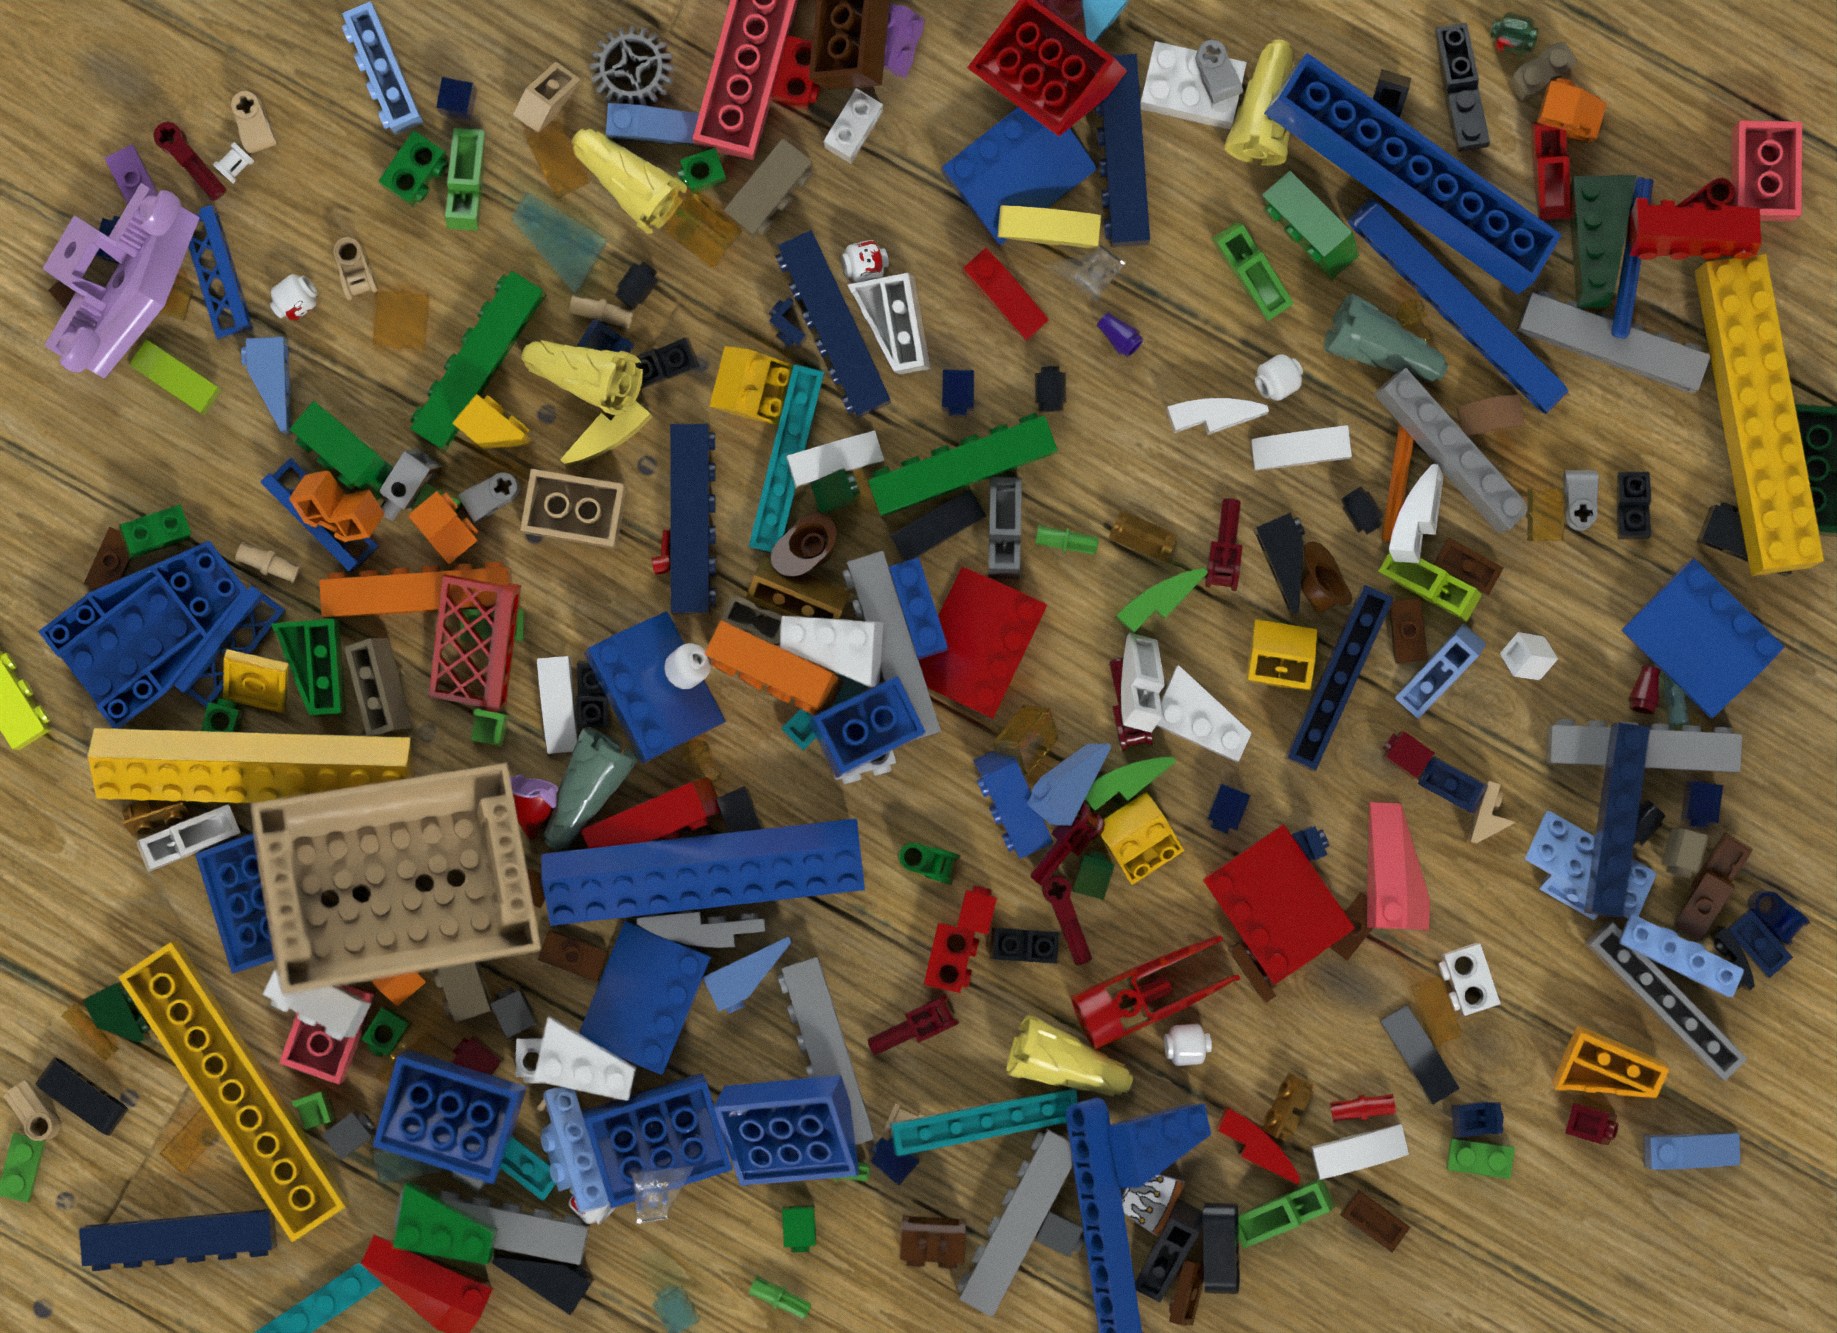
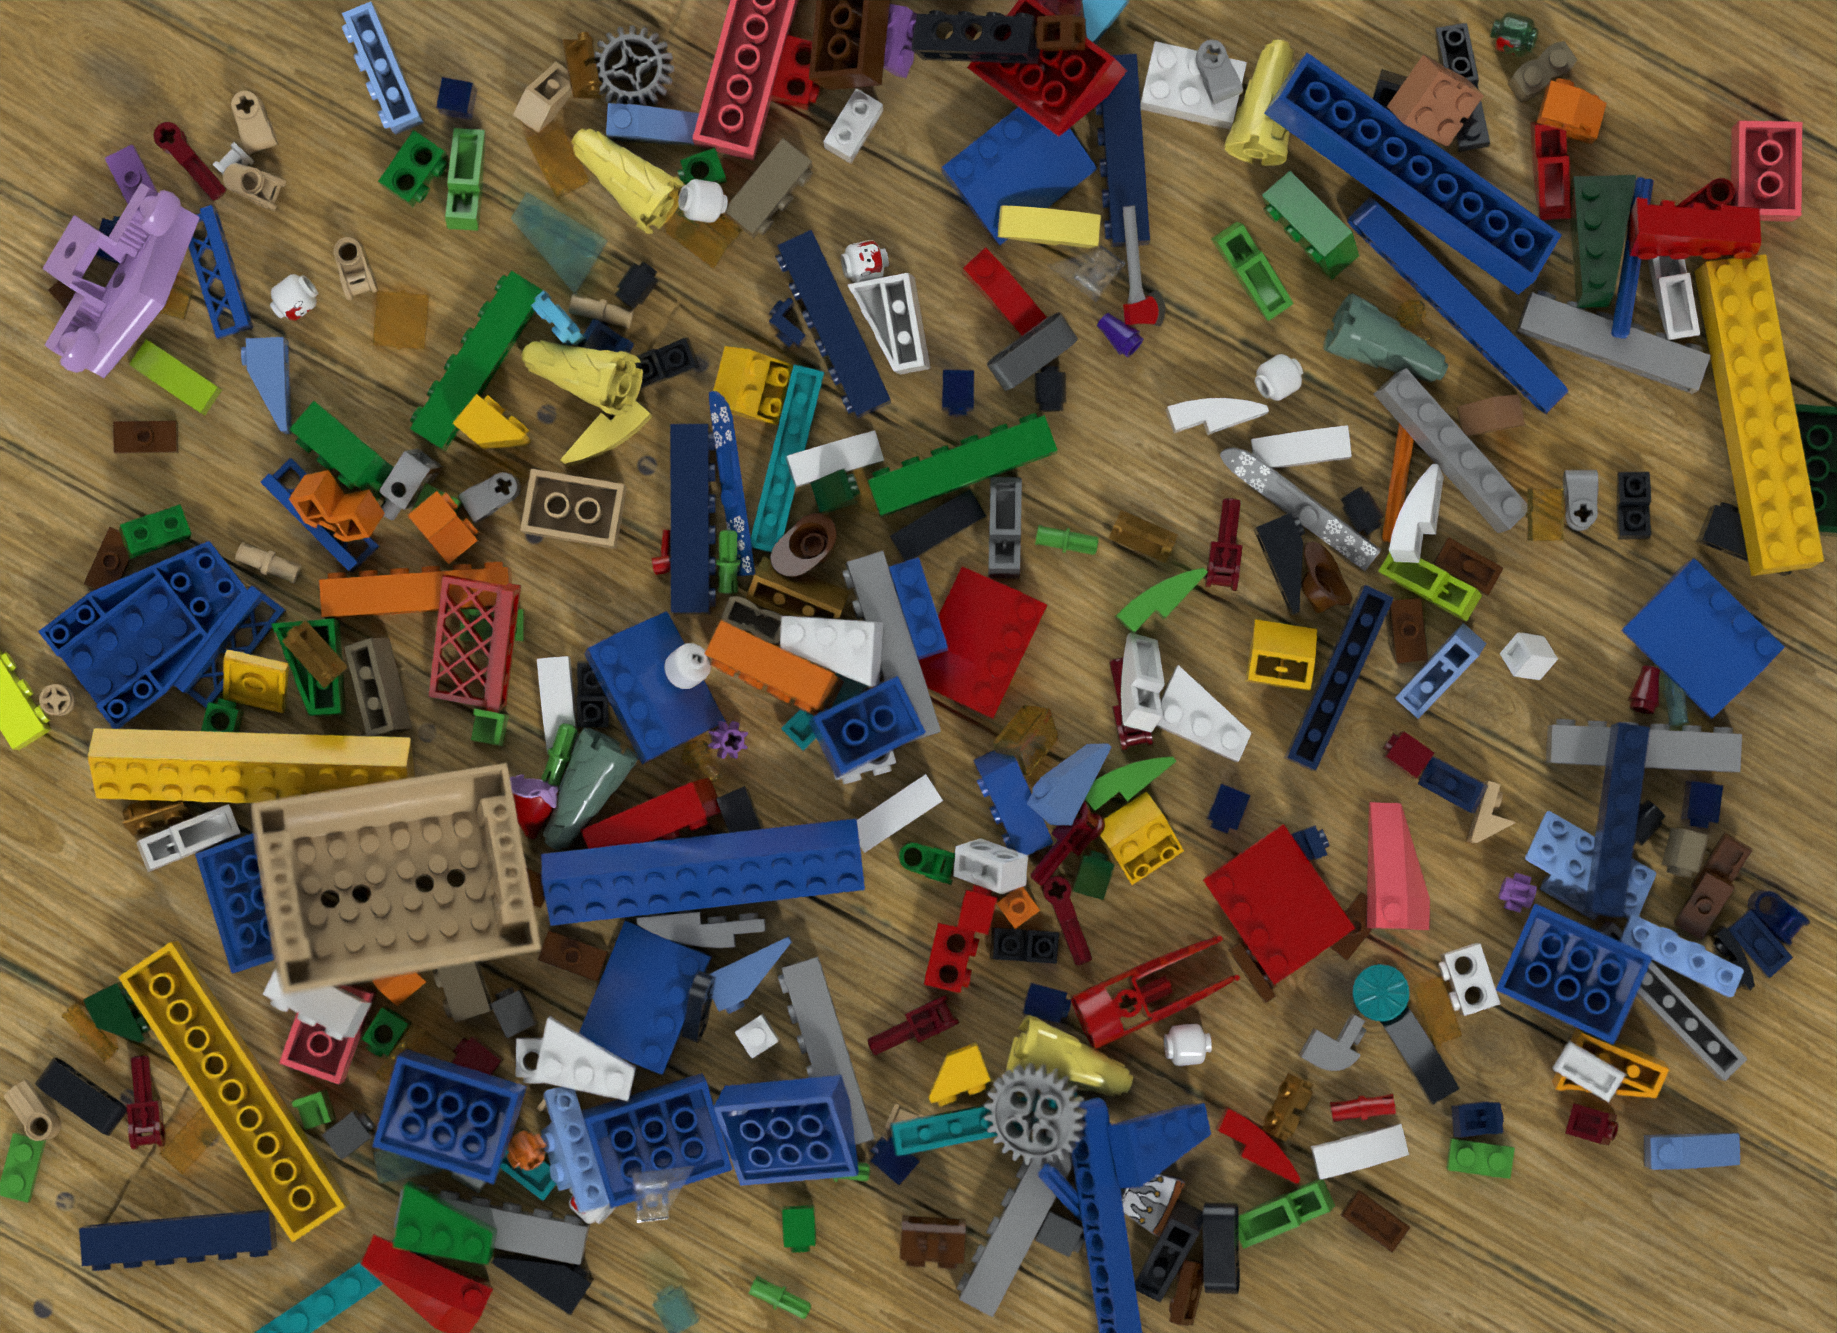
(50, 700): none -> tan wheel
(145, 437): none -> reddish brown plate
(145, 1113): none -> dark red connector
(258, 186): none -> tan piece
(314, 653): none -> pearl gold hinge
(526, 1150): none -> orange gear
(559, 754): none -> bright green axle
(564, 327): none -> medium azure plate
(582, 67): none -> pearl gold hinge
(698, 1006): none -> black beam
(702, 200): none -> white head
(728, 562): none -> bright green axle
(731, 480): none -> blue piece
(735, 743): none -> medium lavender gear
(757, 1036): none -> white brick
(897, 812): none -> white slope
(932, 29): none -> black brick
(960, 1071): none -> yellow slope
(990, 865): none -> white brick
(1008, 1107): none -> light grey gear
(1017, 906): none -> orange brick
(1032, 351): none -> dark grey beam
(1046, 1002): none -> clear blue brick
(1060, 32): none -> reddish brown brick
(1061, 1188): none -> blue axle
(1139, 308): none -> piece
(1294, 500): none -> light grey piece
(1331, 1053): none -> light grey brick
(1381, 992): none -> teal wheel
(1435, 101): none -> nougat piece
(1517, 892): none -> medium lavender gear
(1574, 973): none -> blue slope
(1588, 1071): none -> white plate
(1674, 297): none -> white slope

